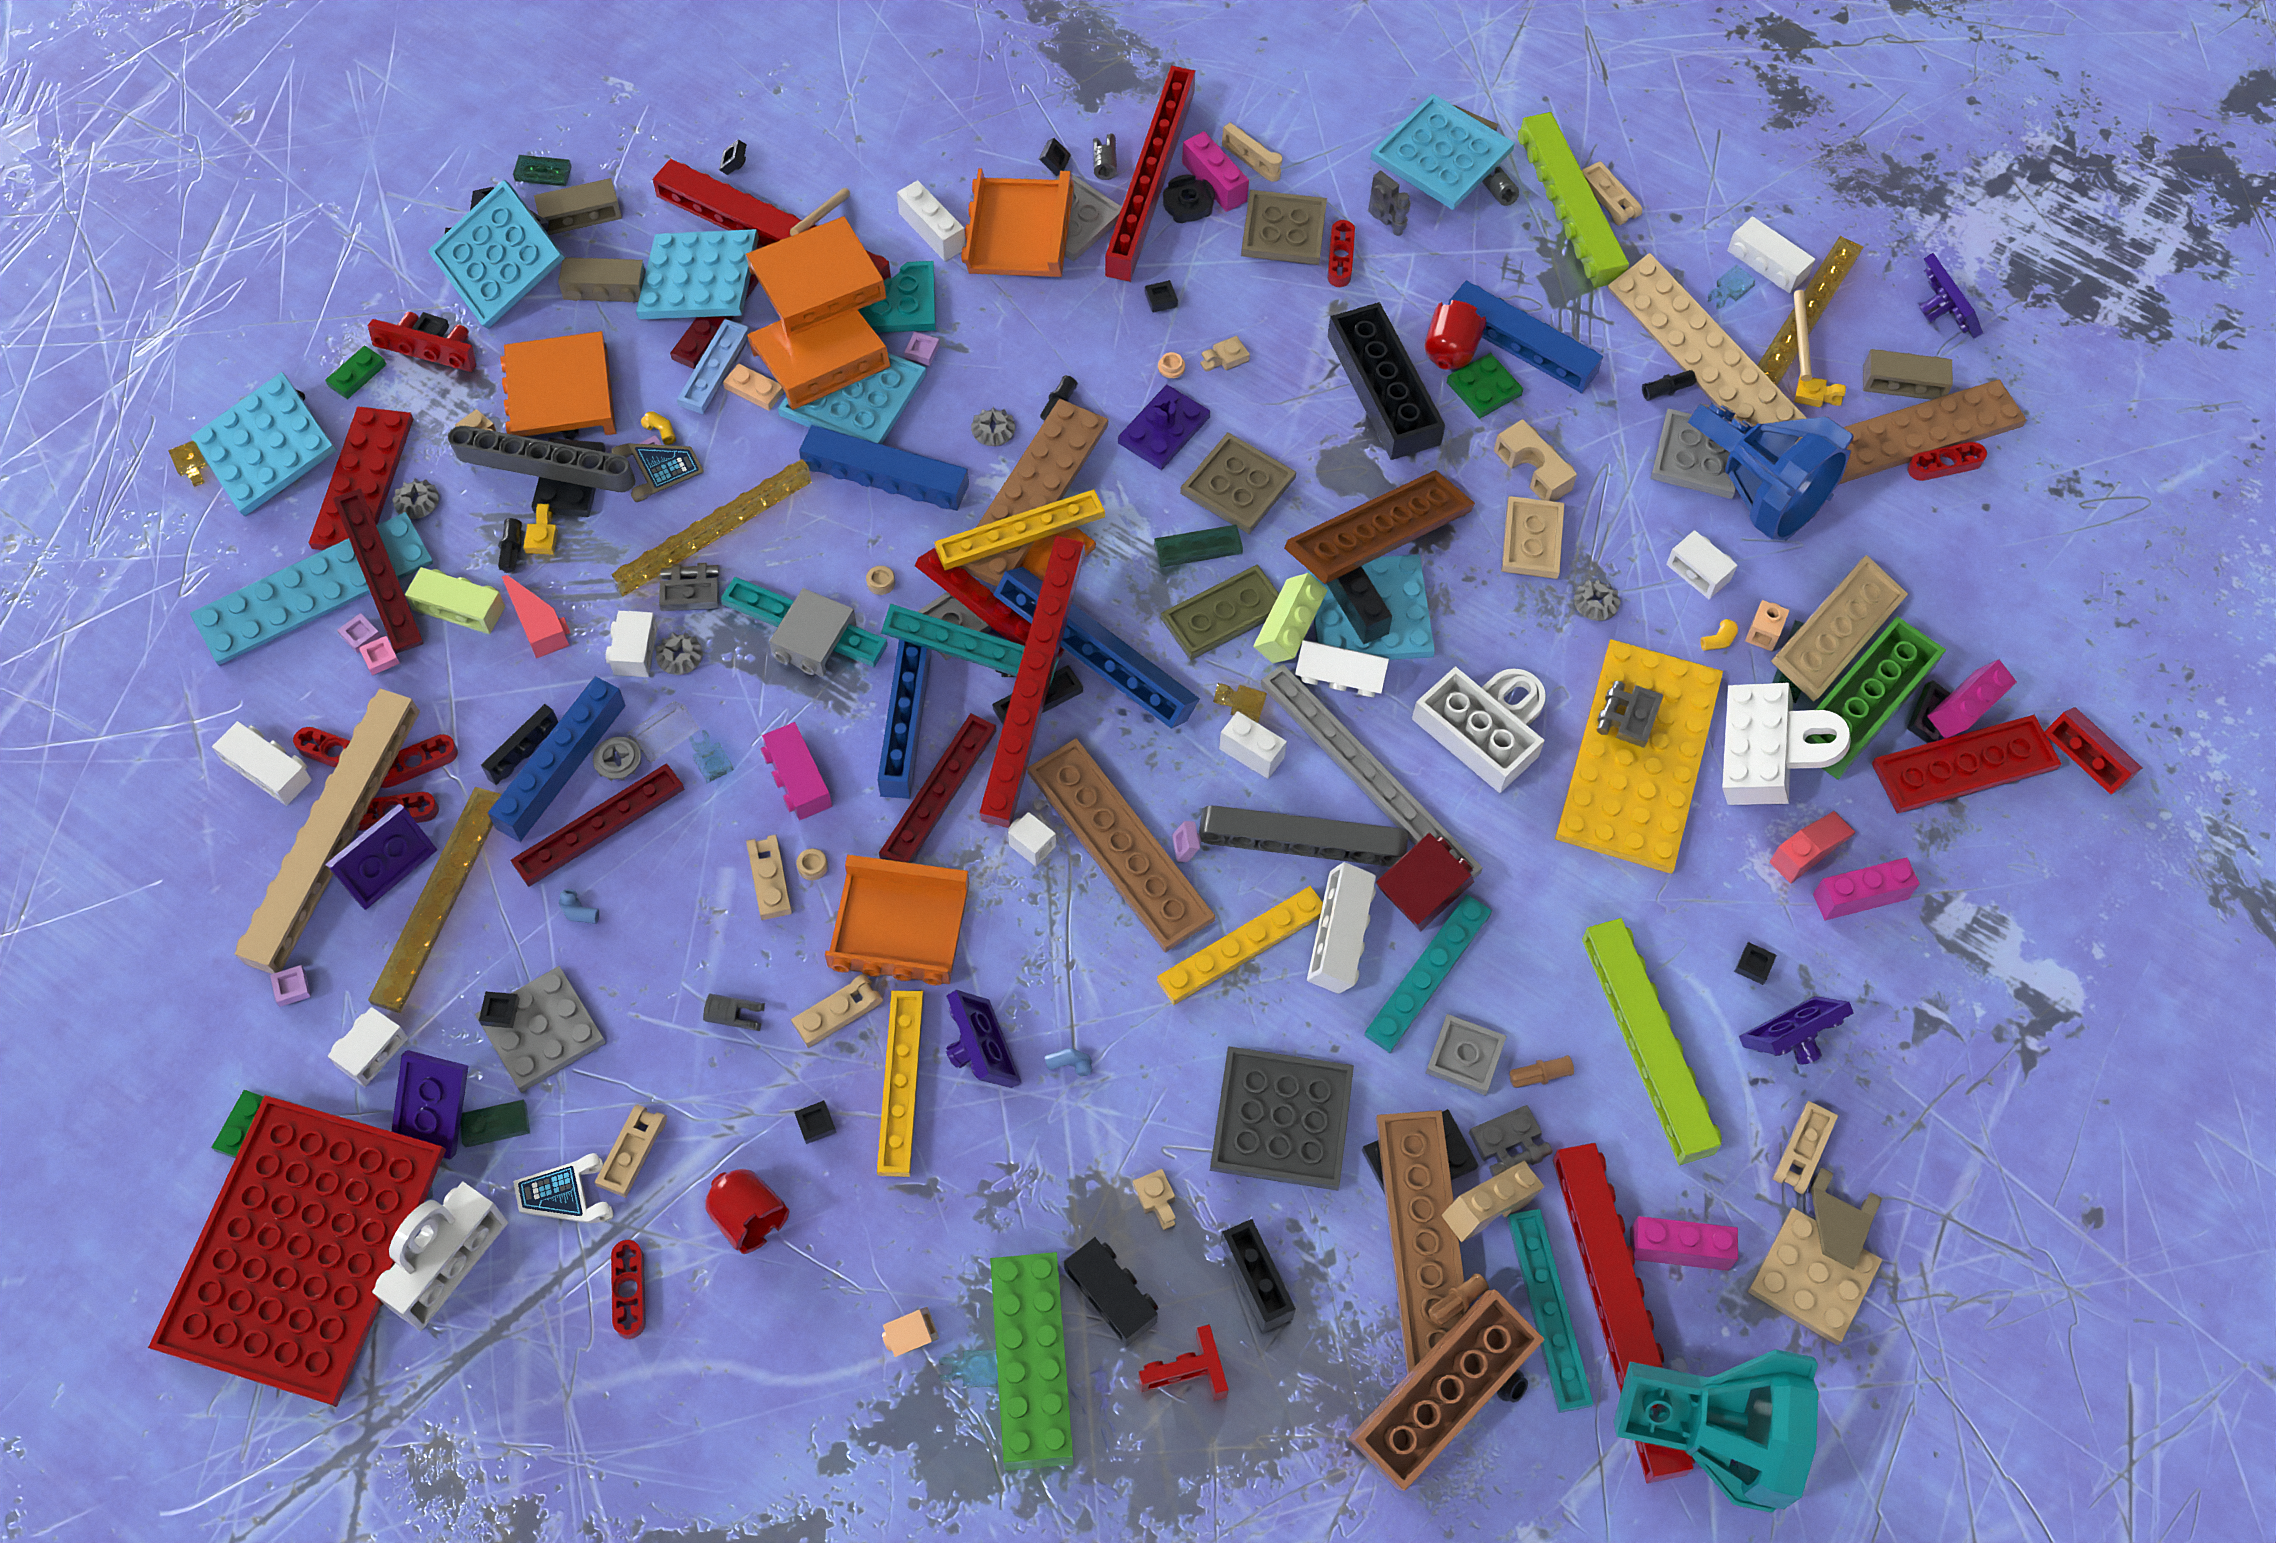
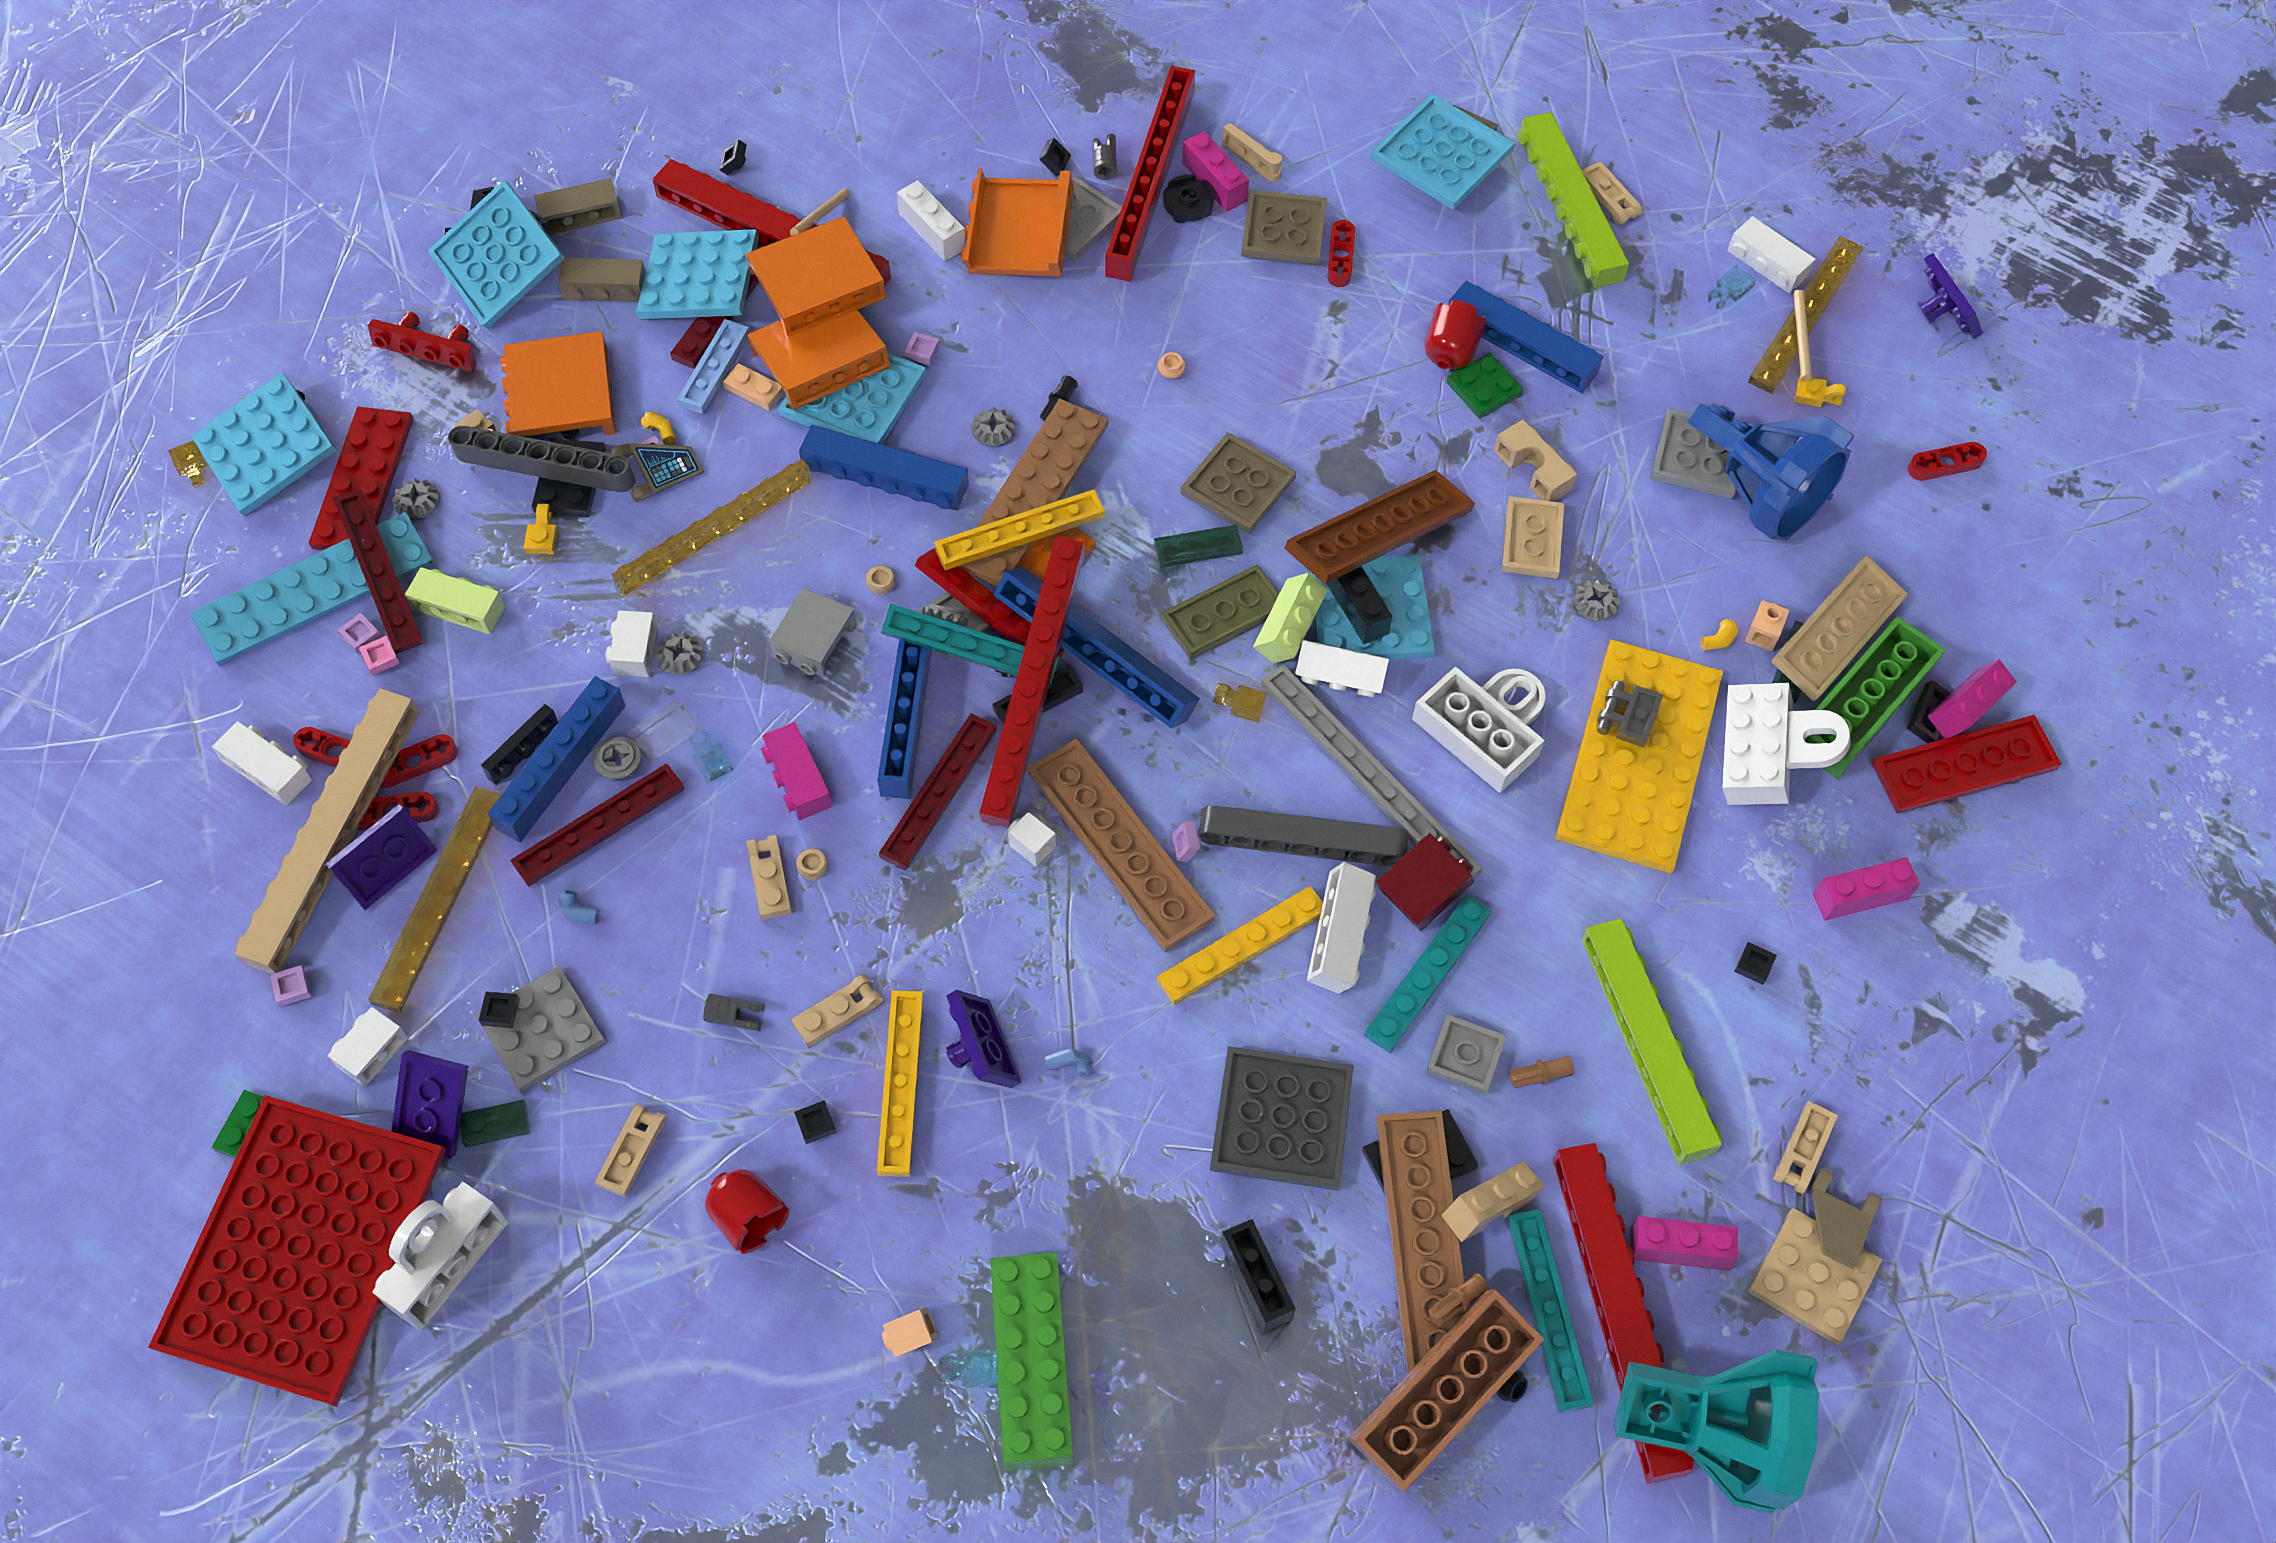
(355, 372): green plate -> none
(431, 324): black plate -> none
(509, 545): black axle -> none
(538, 619): coral slope -> none
(542, 170): clear green plate -> none
(561, 1193): flag -> none
(638, 1312): red beam -> none
(689, 593): flat silver plate -> none
(773, 607): teal plate -> none
(898, 920): orange panel -> none
(908, 301): teal plate -> none
(946, 614): none -> light grey gear
(1111, 1291): black brick -> none
(1156, 1194): tan plate -> none
(1161, 296): black plate -> none
(1164, 427): dark purple plate -> none
(1189, 1367): red bracket -> none
(1225, 353): tan plate -> none
(1252, 745): white brick -> none
(1385, 381): black brick -> none
(1388, 203): flat silver plate -> none
(1502, 187): dark grey hinge -> none
(1506, 1133): flat silver plate -> none
(1668, 384): black axle -> none
(1700, 344): tan plate -> none
(1701, 564): white brick -> none
(1798, 1029): dark purple plate -> none
(1810, 846): coral slope -> none
(1907, 374): dark tan brick -> none
(1931, 425): medium nougat plate -> none
(2092, 750): red brick -> none

